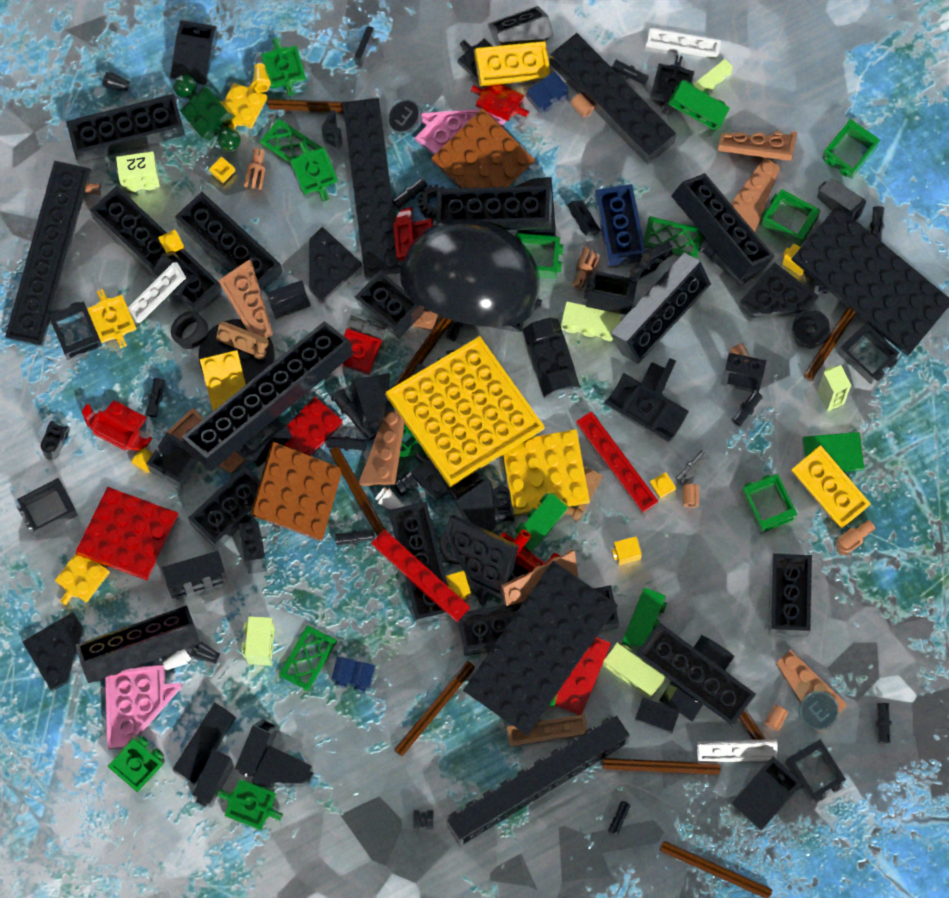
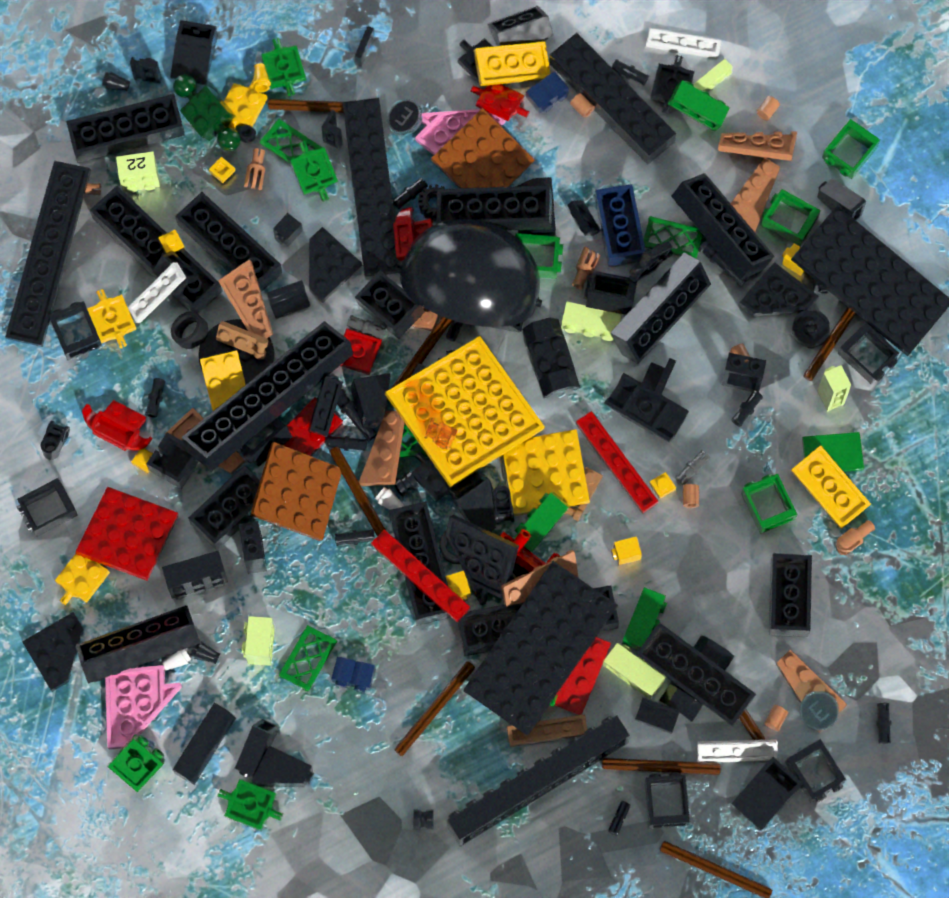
(147, 69): none -> black plate
(212, 778): black slope -> none
(247, 129): none -> black plate
(287, 230): none -> black brick
(325, 406): none -> black plate
(441, 434): none -> clear orange plate
(667, 821): none -> black window
(768, 108): none -> nougat piece
(877, 221): black pin -> none

